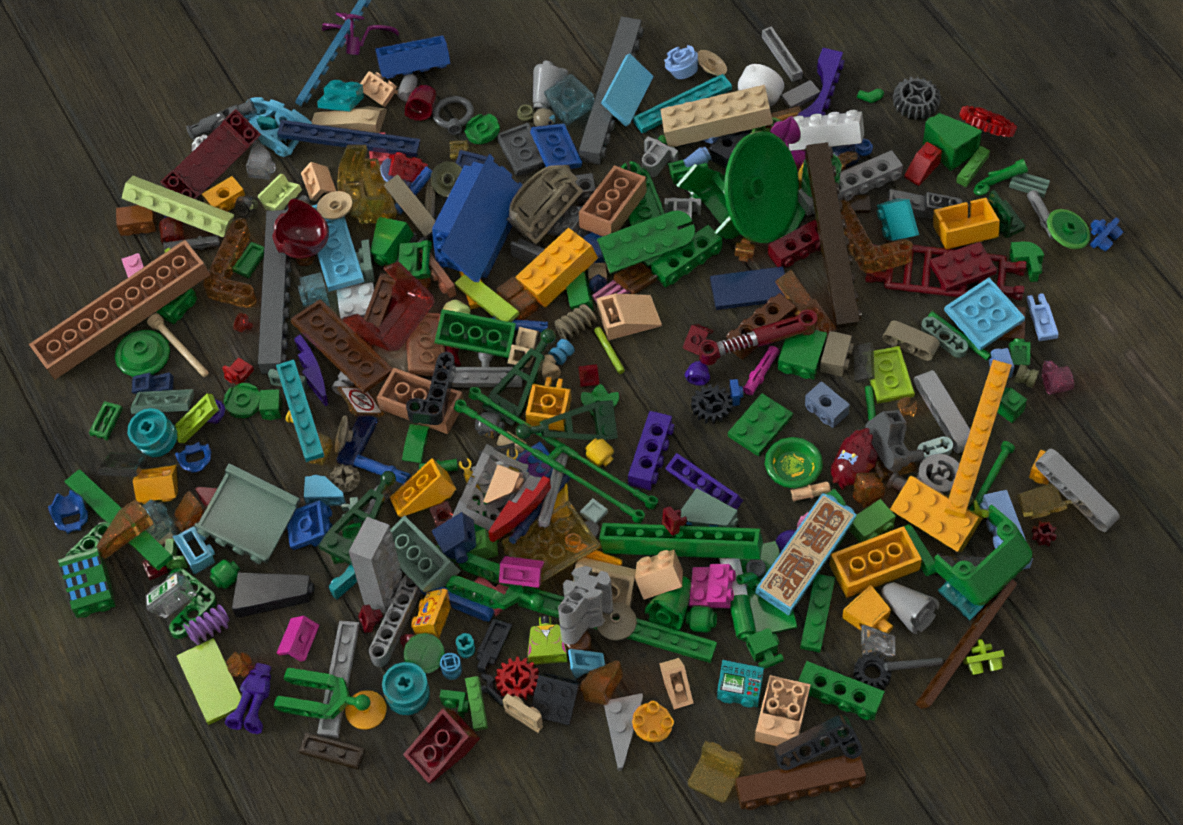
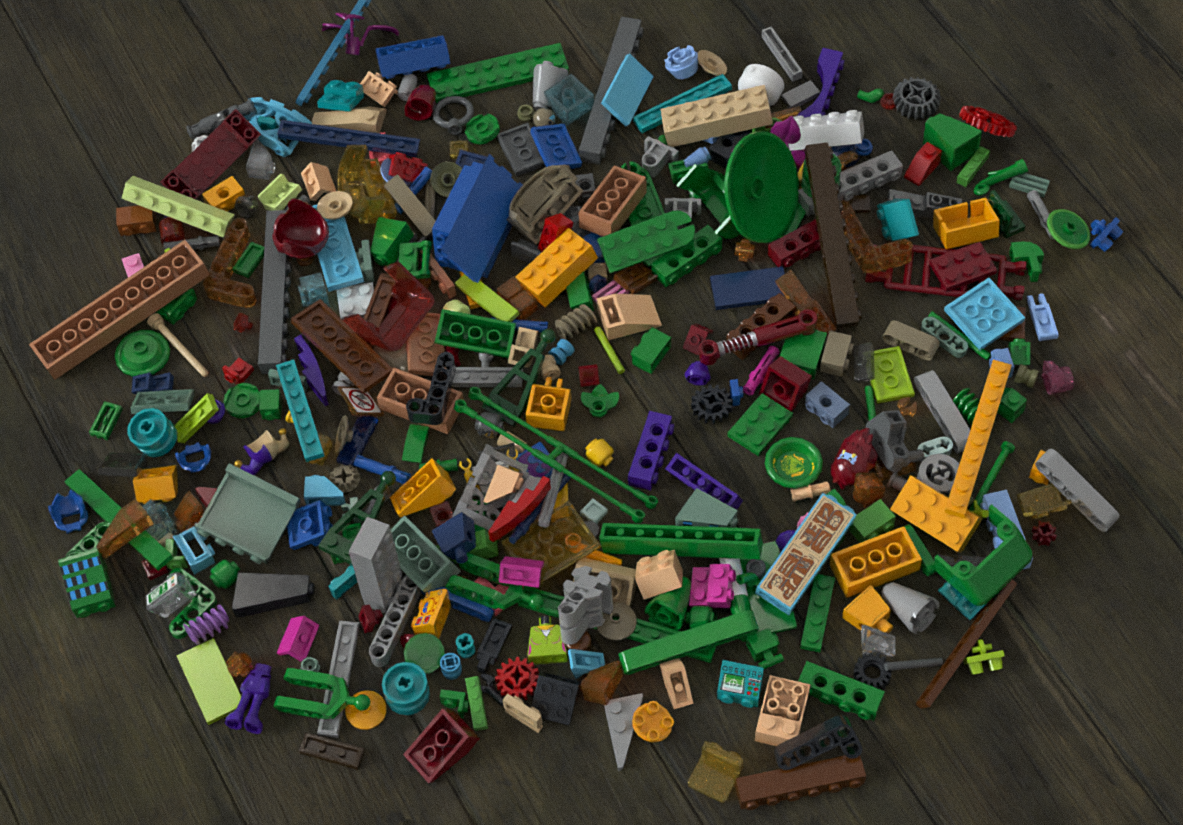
(263, 451): none -> piece
(310, 661): none -> sand green plate
(494, 72): none -> green plate
(552, 229): none -> red brick
(603, 417): dark green plate -> none
(651, 350): none -> green brick
(672, 520): dark red tile -> none
(688, 642): none -> green beam
(785, 383): none -> dark red slope
(887, 101): none -> clear red plate
(966, 404): none -> green piece

